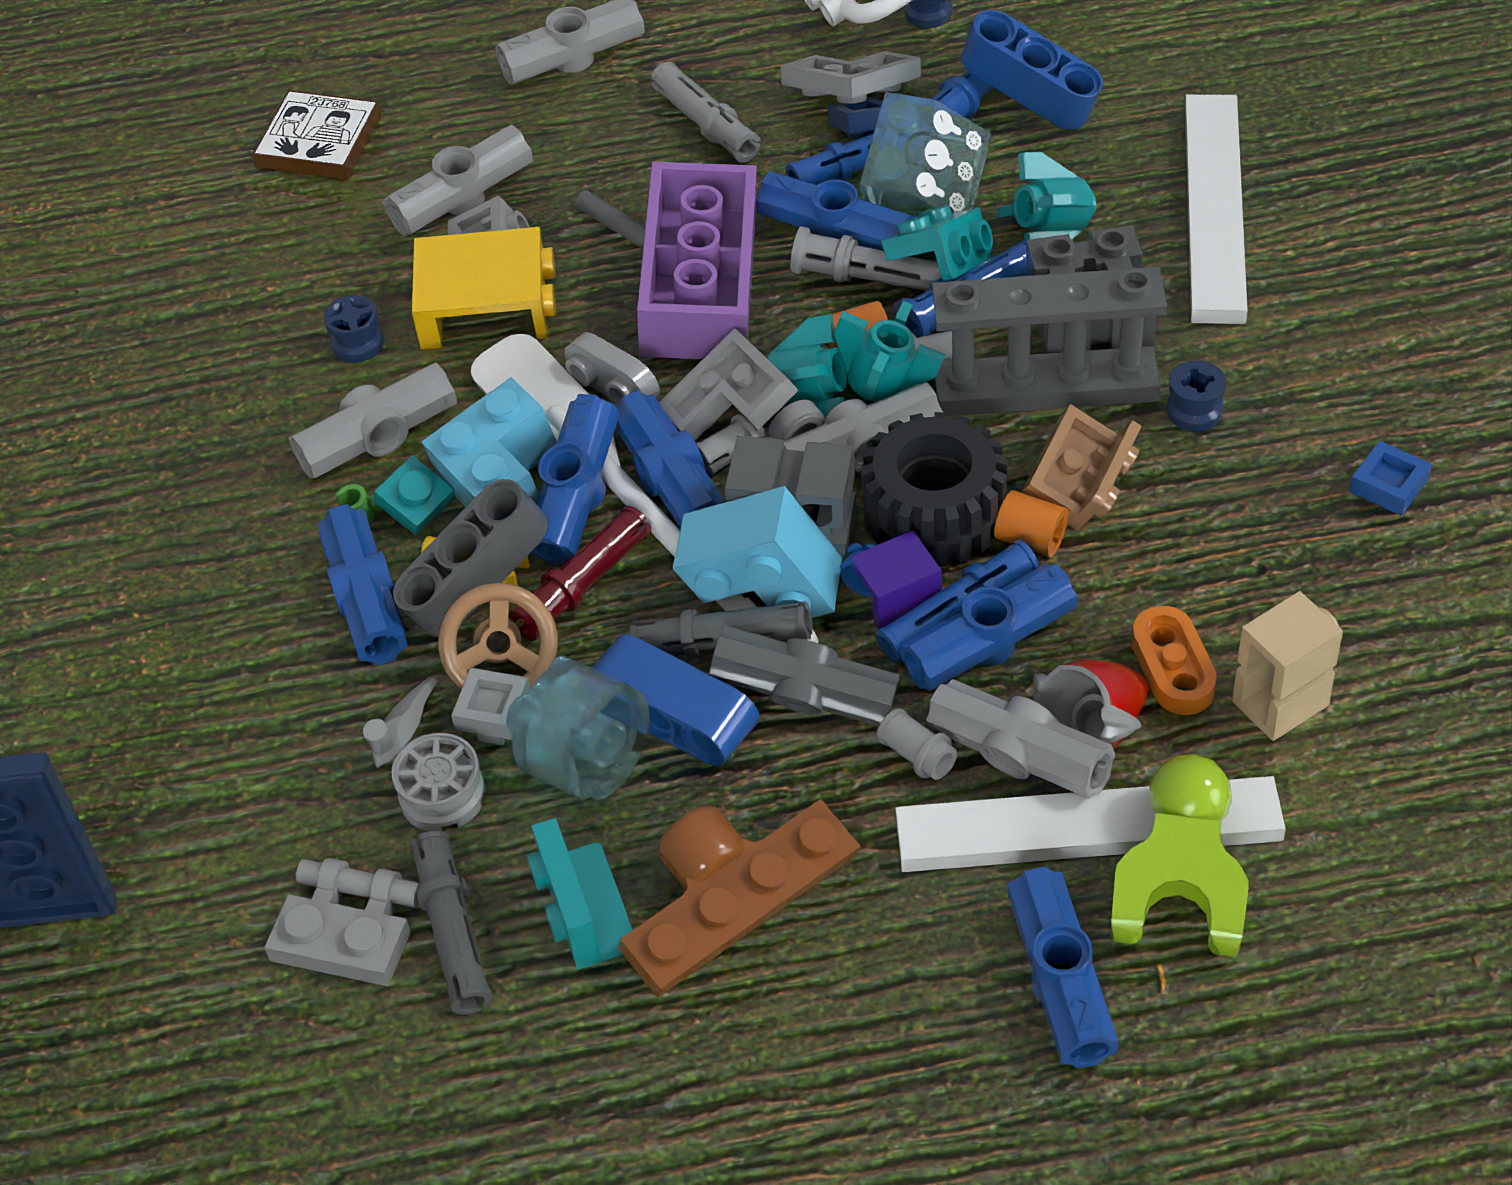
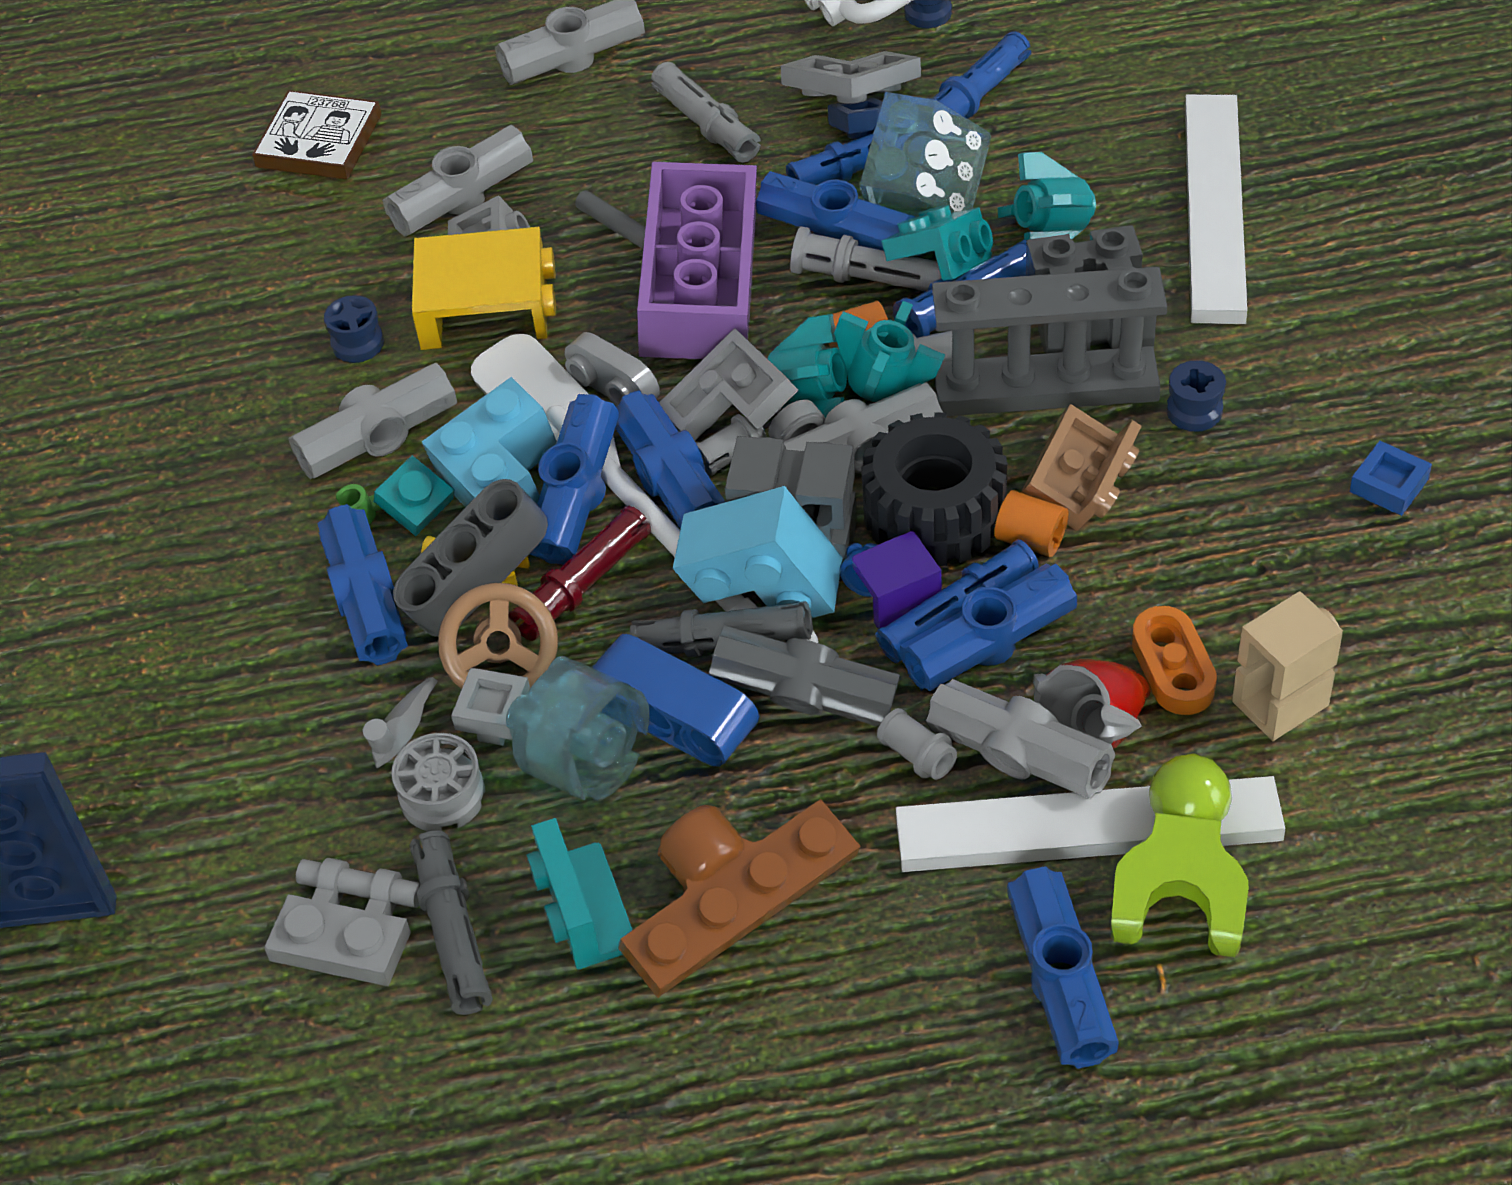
(1031, 69): blue beam -> none

